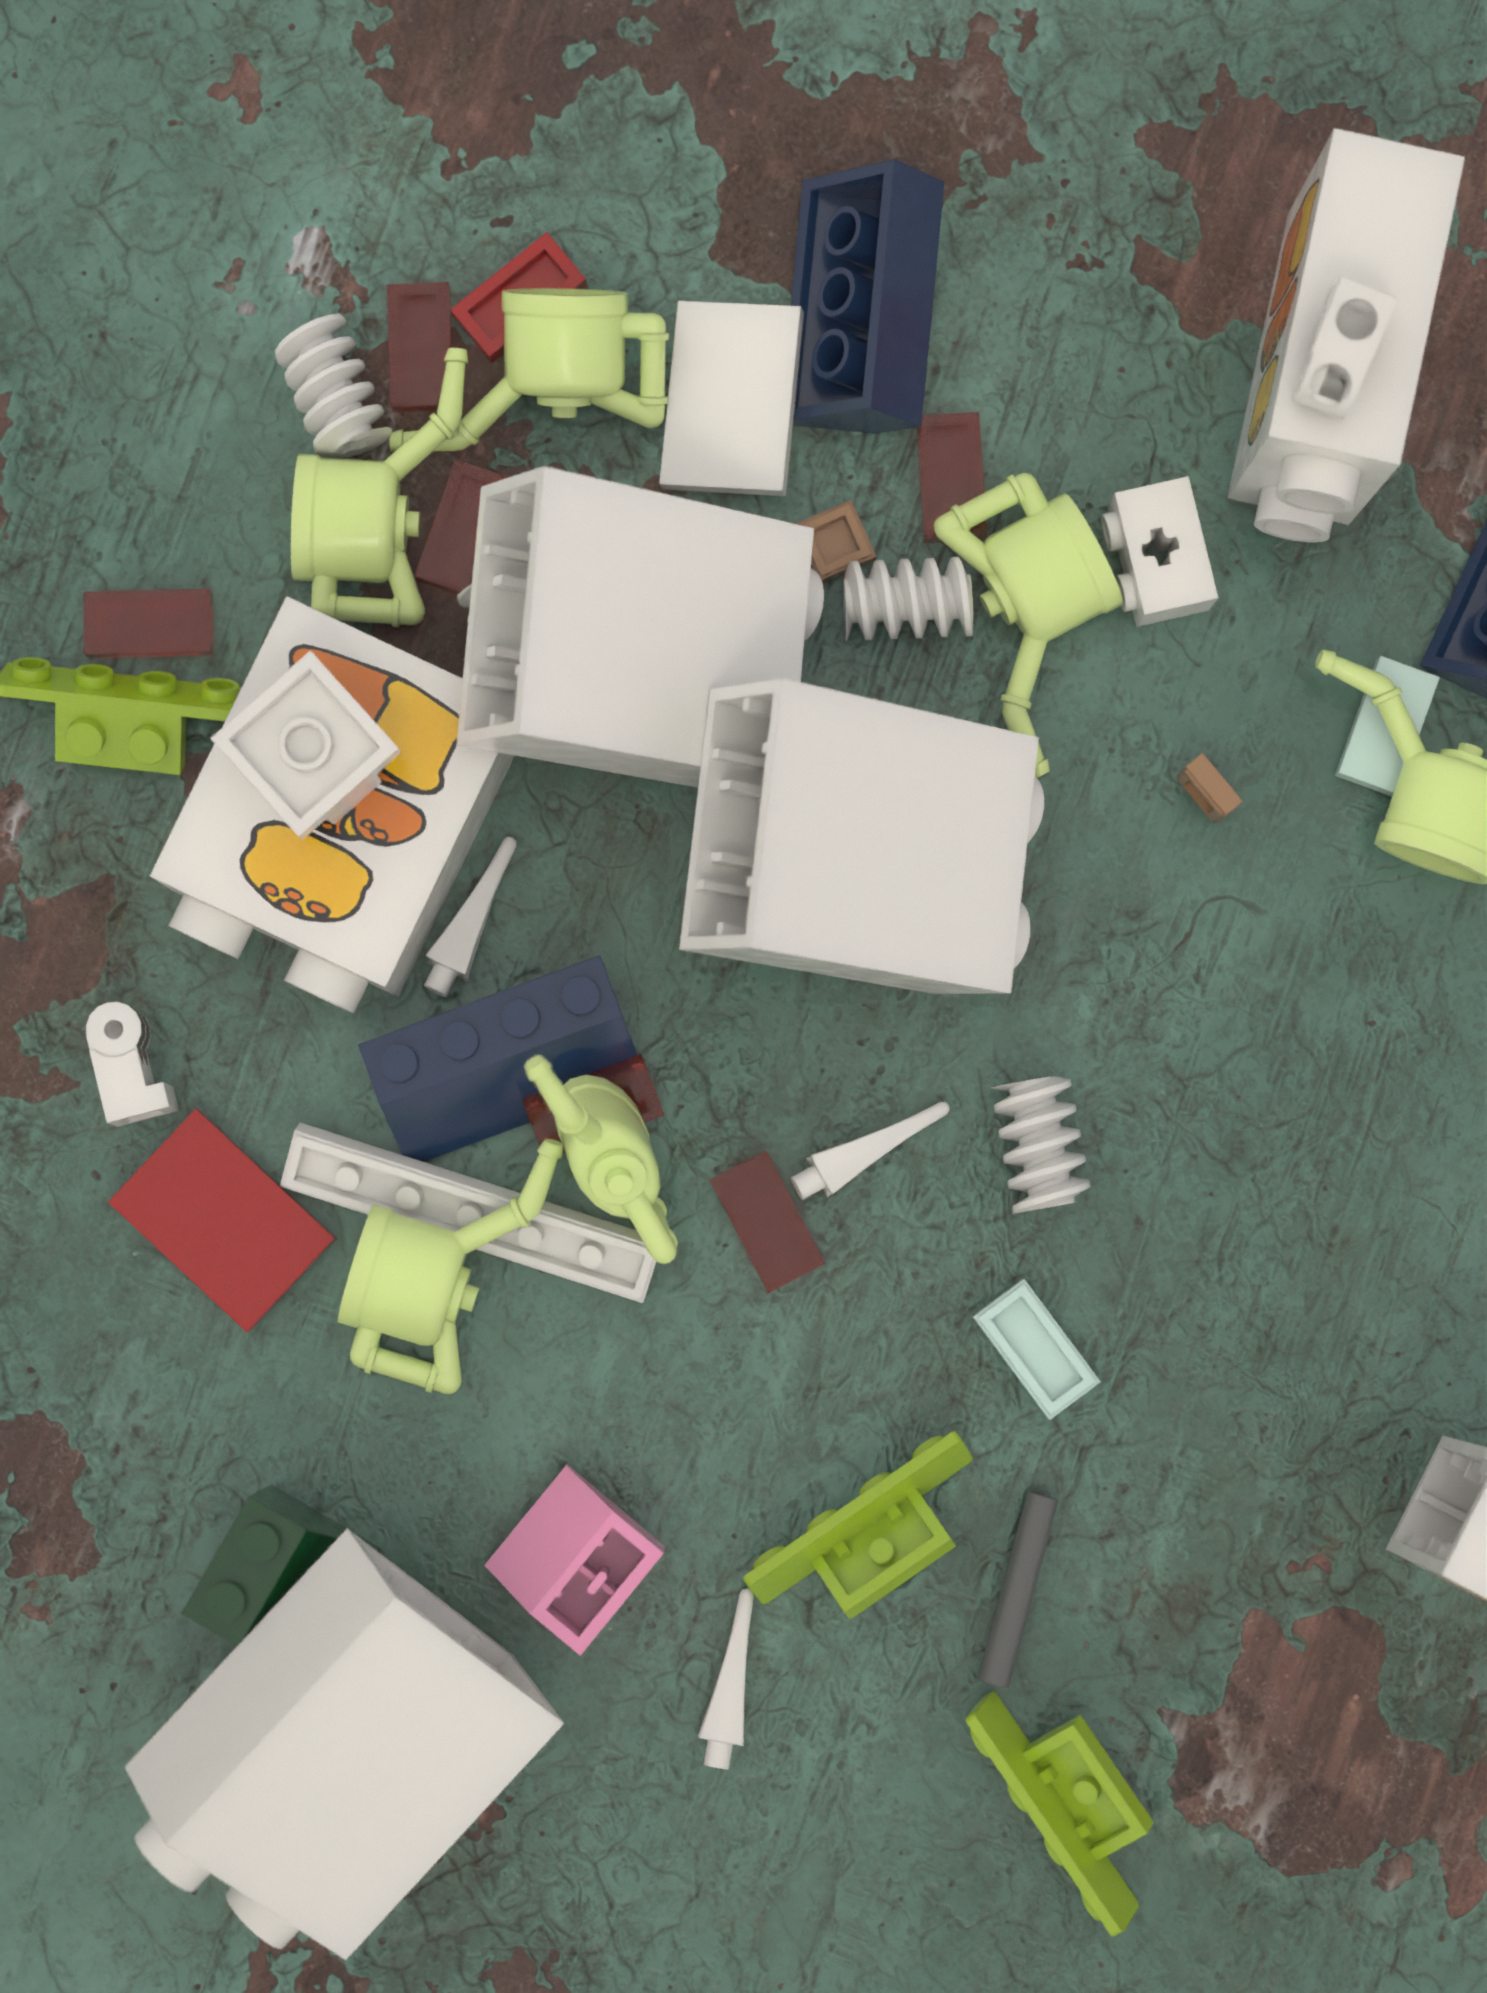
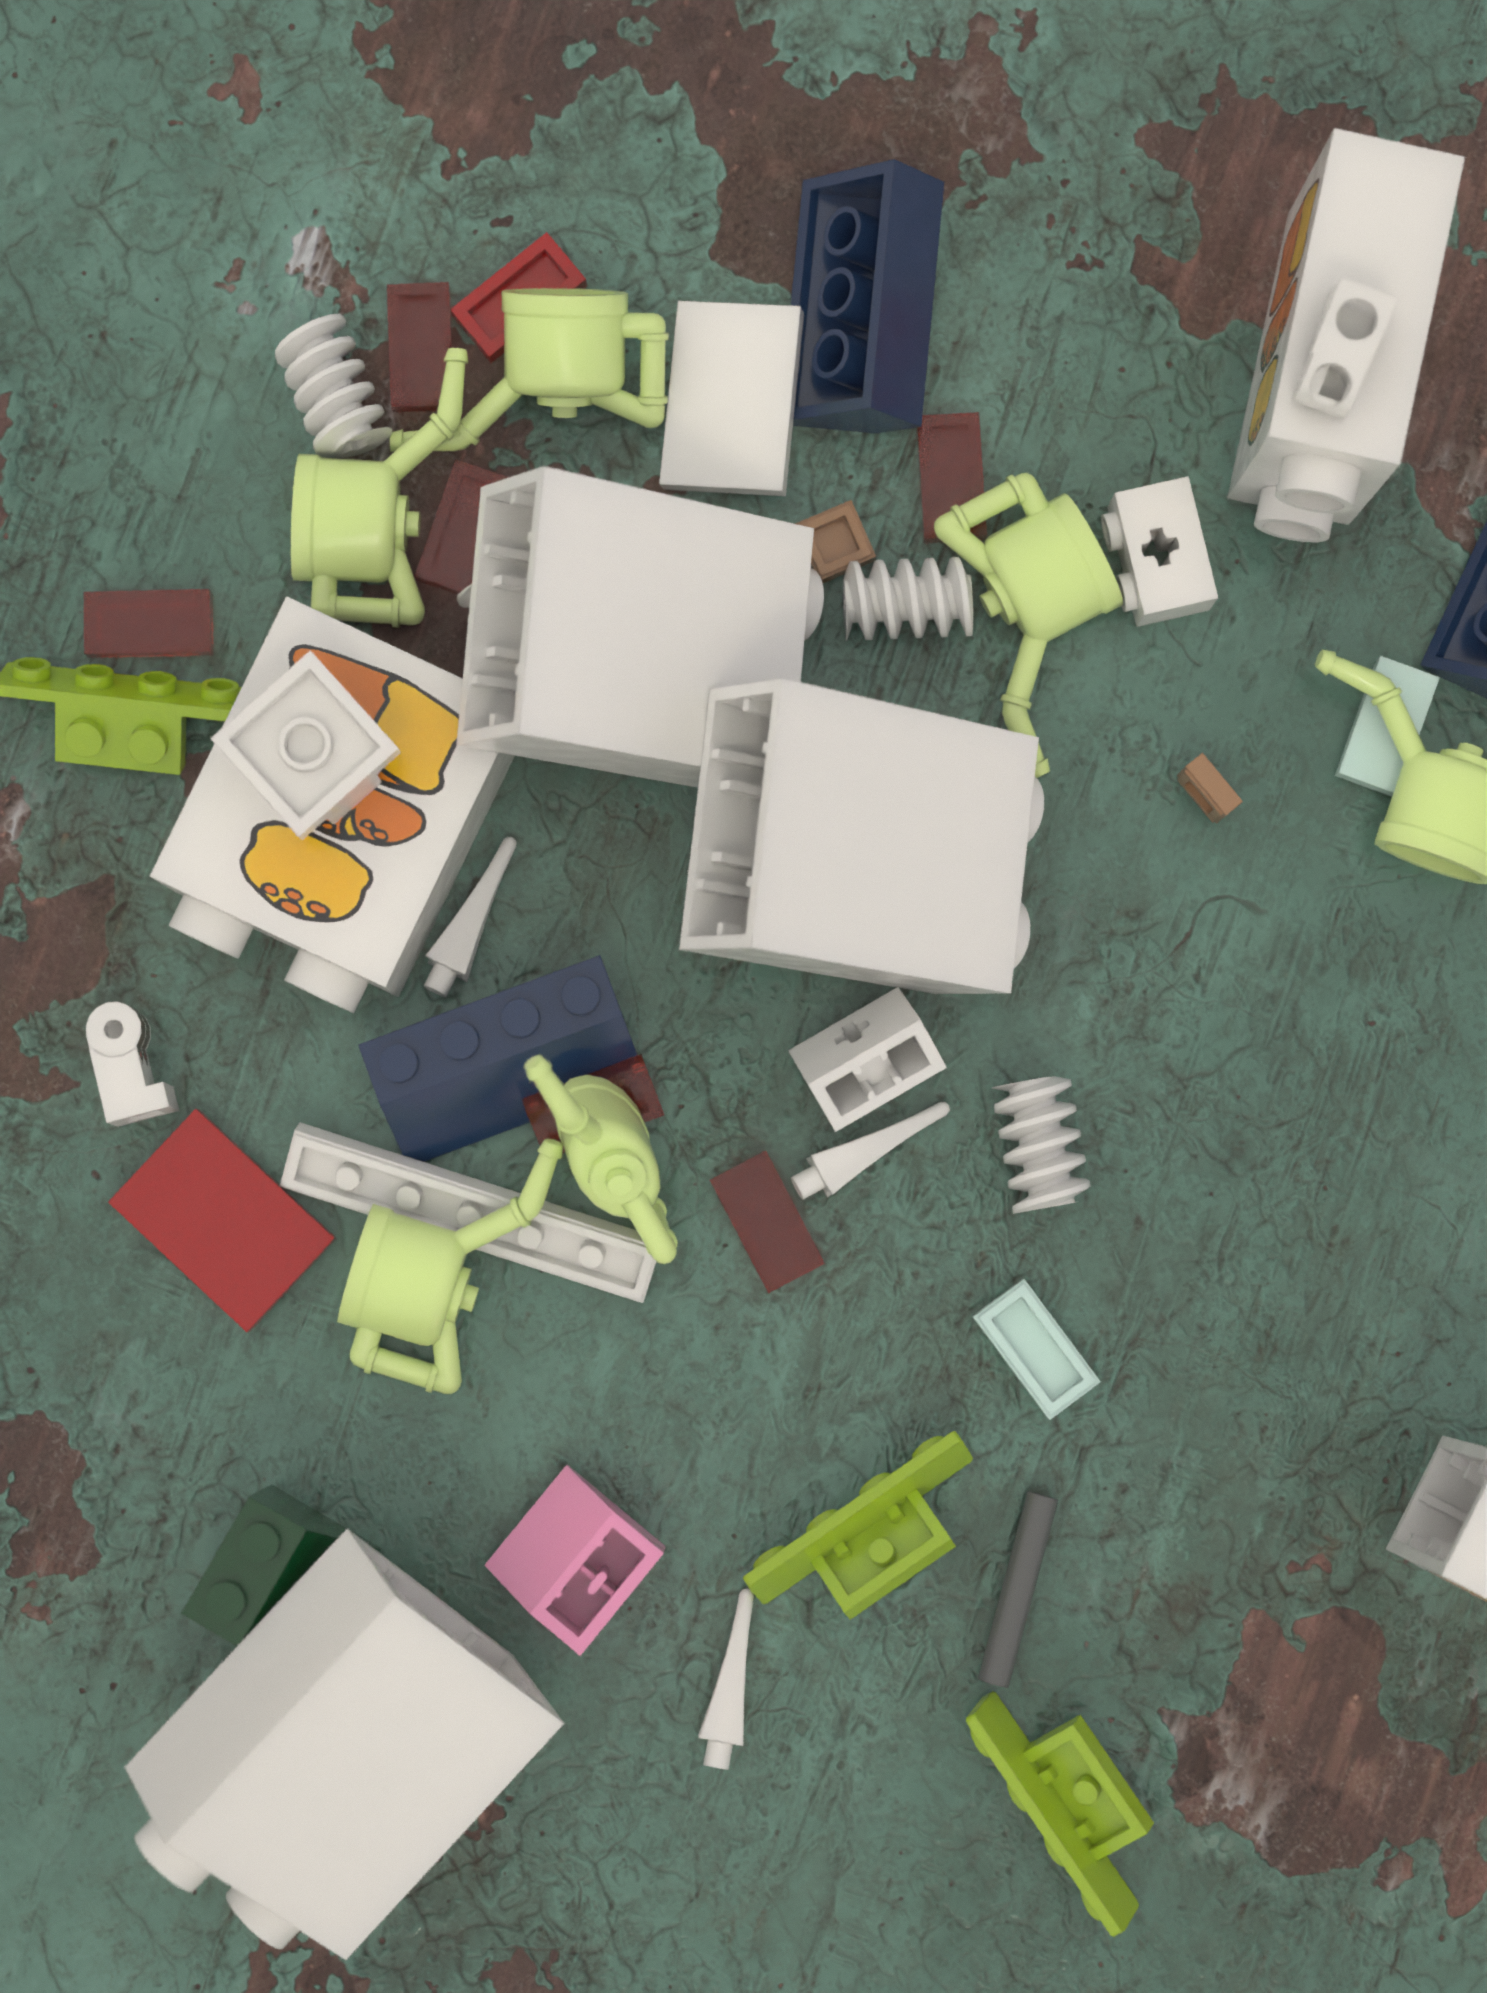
(867, 1059): none -> white brick

